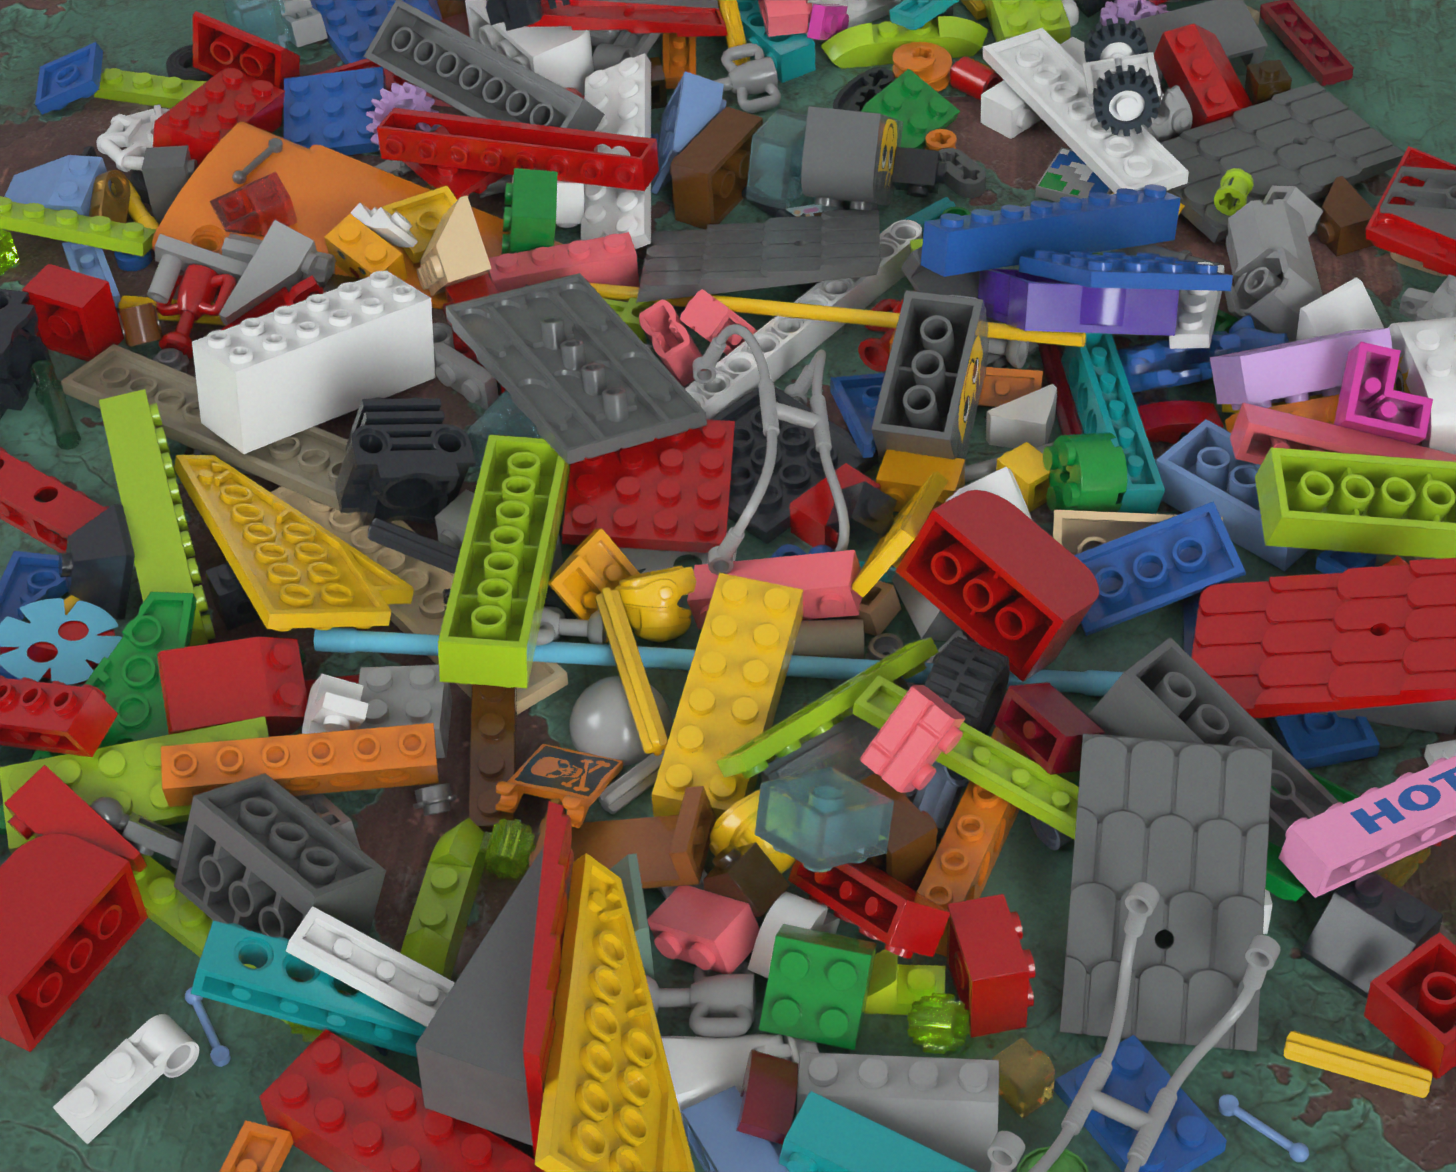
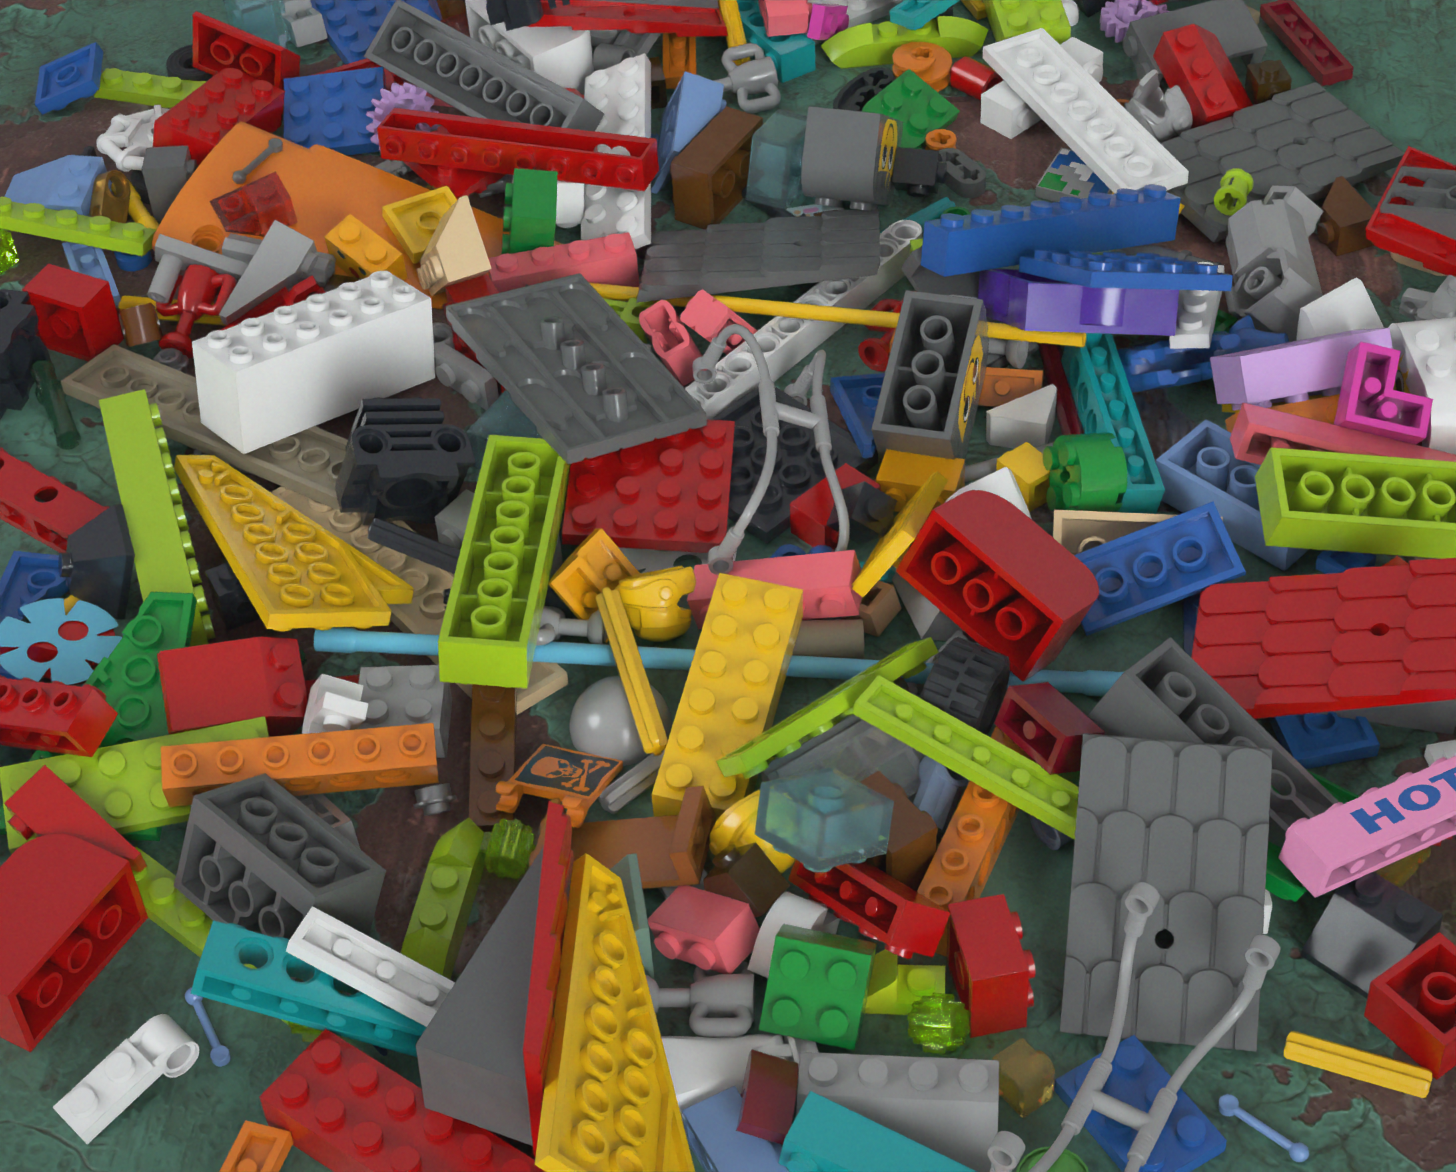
(141, 832): dark grey plate -> none
(389, 227): white slope -> none
(882, 646): flat silver plate -> none
(913, 740): coral brick -> none
(1121, 77): black plate -> none
(1169, 419): red slope -> none

